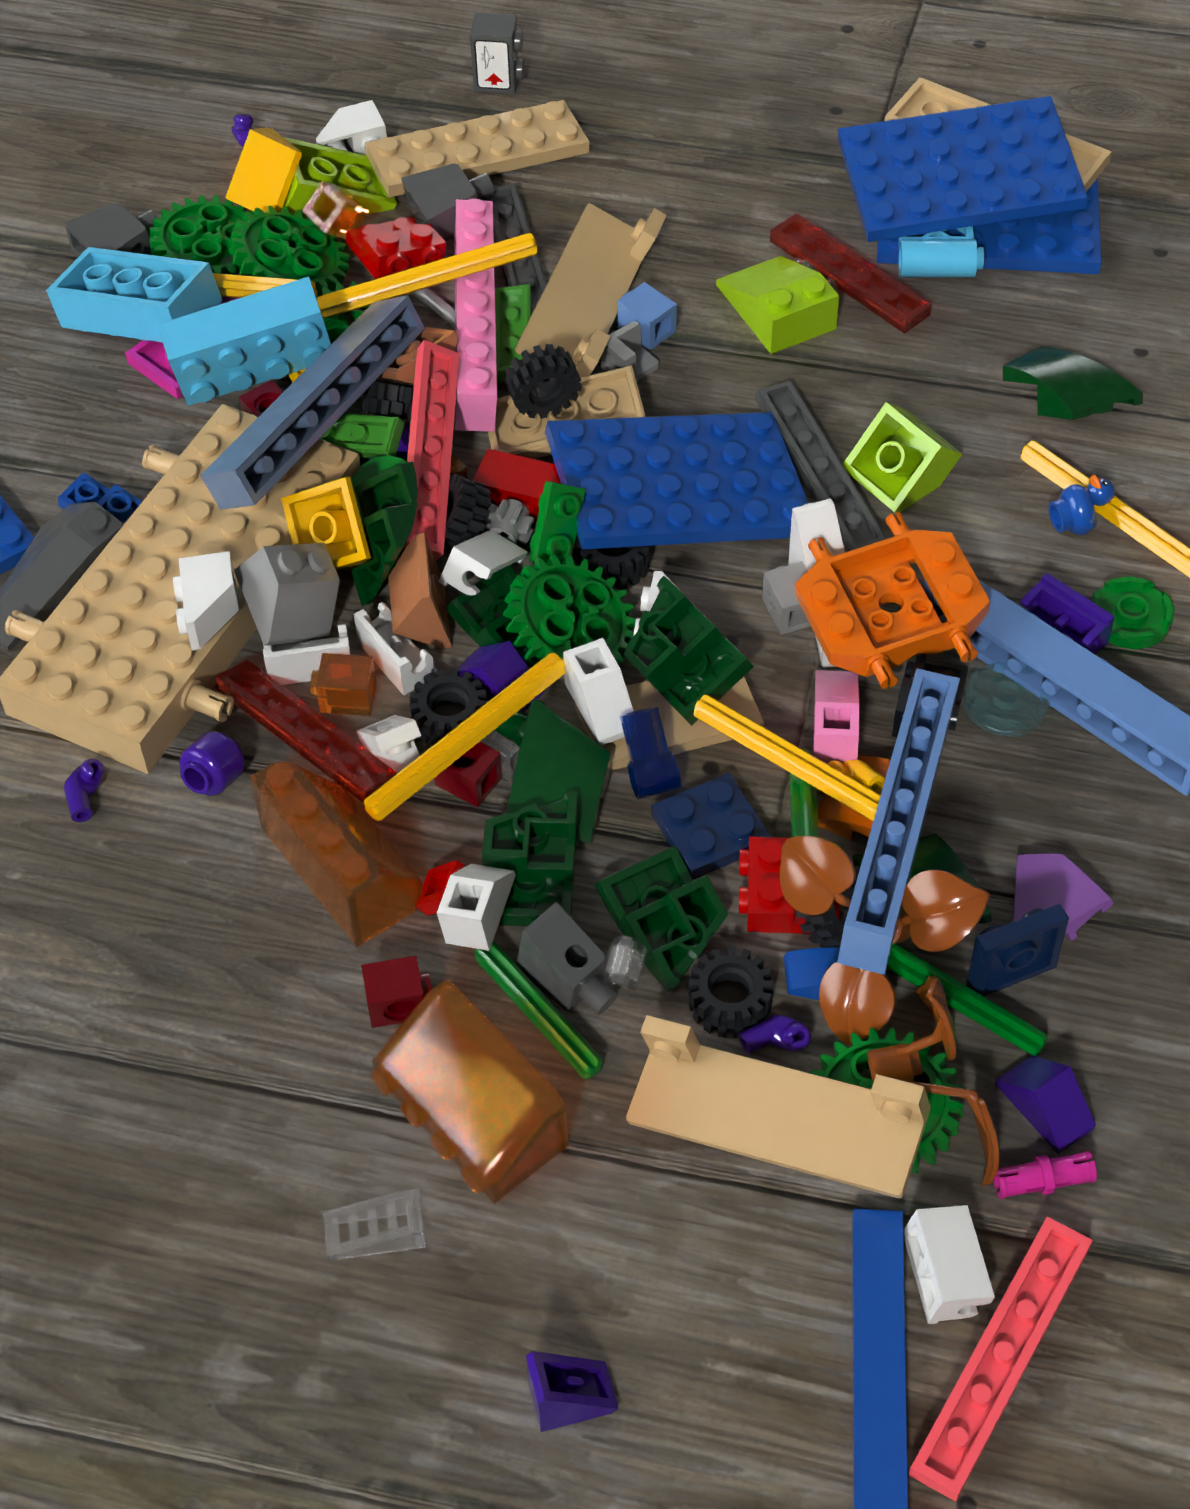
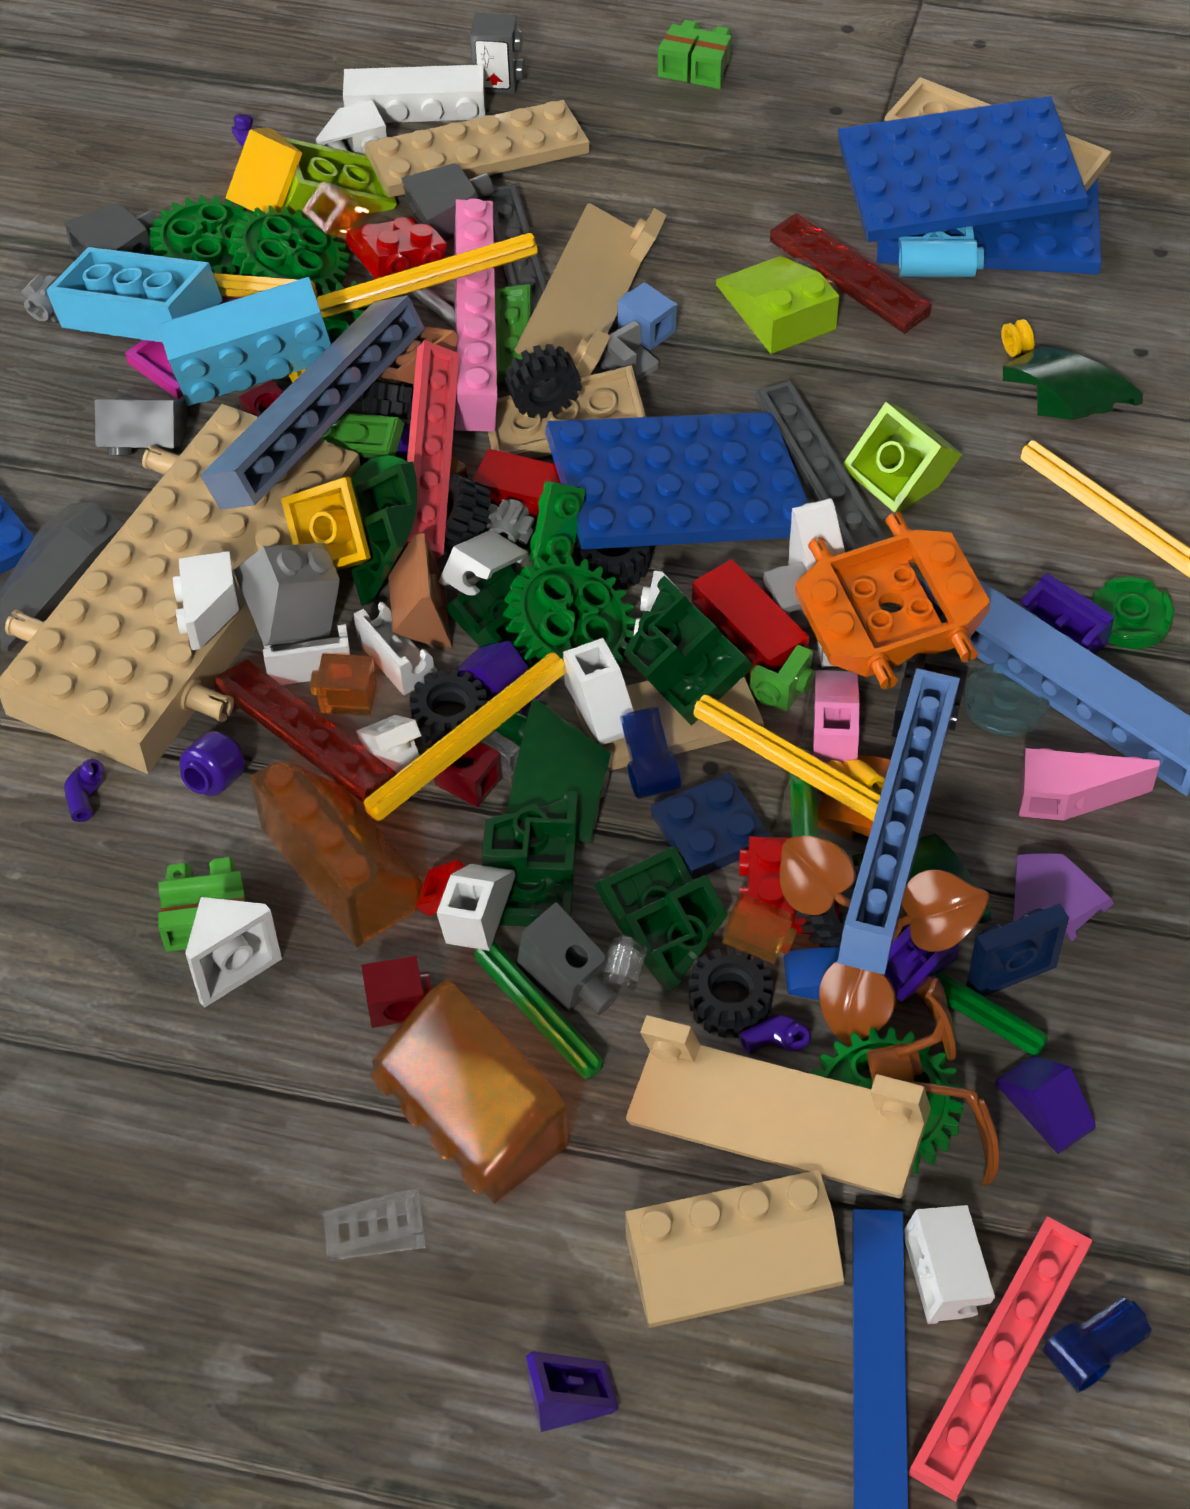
(37, 300): none -> light grey gear
(114, 500): blue slope -> none
(139, 423): none -> slope
(182, 896): none -> bright green hips
(229, 946): none -> white slope
(419, 92): none -> white brick
(695, 53): none -> bright green hips
(734, 1248): none -> tan slope
(747, 616): none -> red brick
(759, 929): none -> clear orange brick
(783, 687): none -> bright green bracket
(911, 966): none -> dark purple slope
(1017, 337): none -> yellow bush
(1045, 1175): dark pink pin -> none
(1072, 784): none -> bright pink slope
(1076, 504): blue animal -> none
(1089, 1349): none -> clear blue piece

